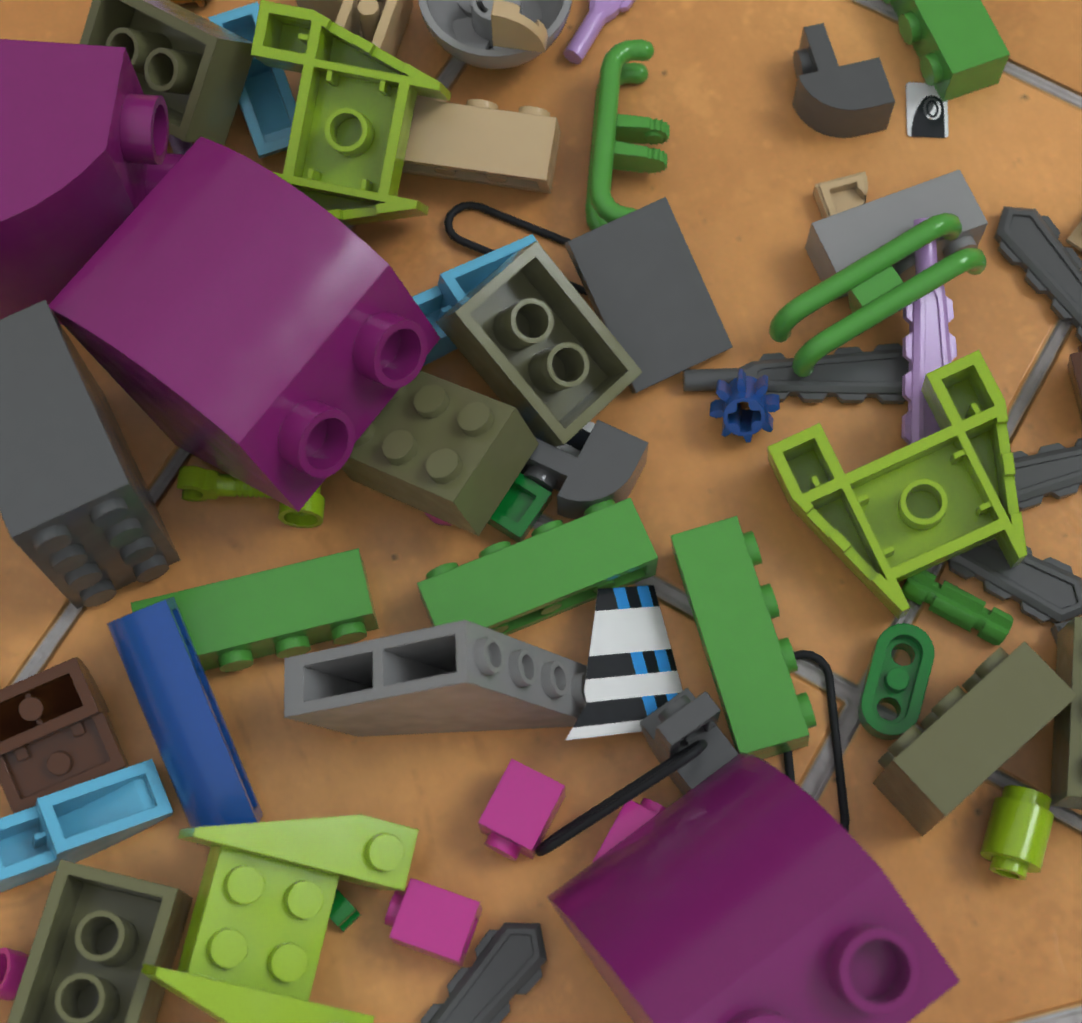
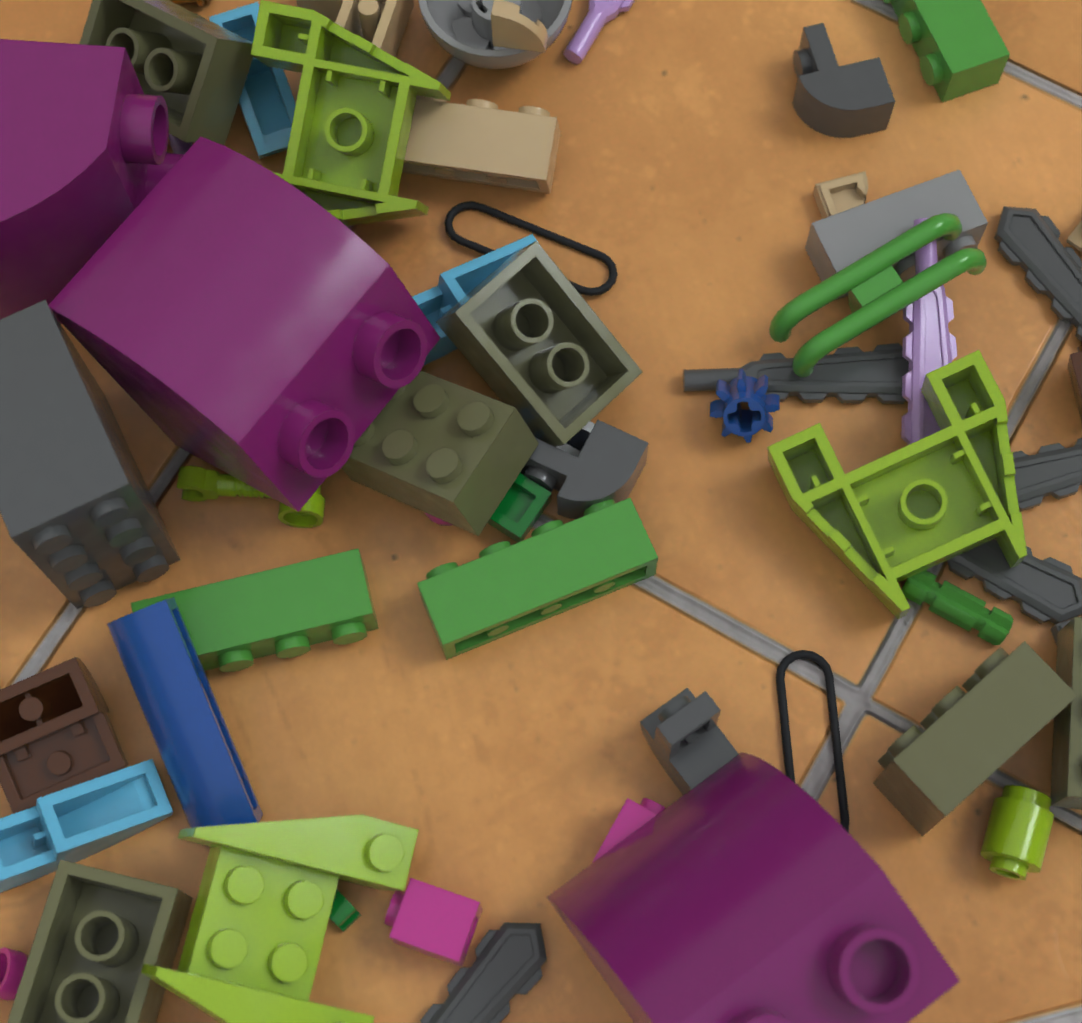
(434, 683): light grey slope -> none
(520, 811): dark pink brick -> none
(615, 132): bright green piece -> none
(621, 797): black piece -> none
(627, 664): sticker -> none
(649, 292): dark grey tile -> none
(740, 639): bright green brick -> none
(896, 684): green plate -> none
(925, 111): sticker -> none

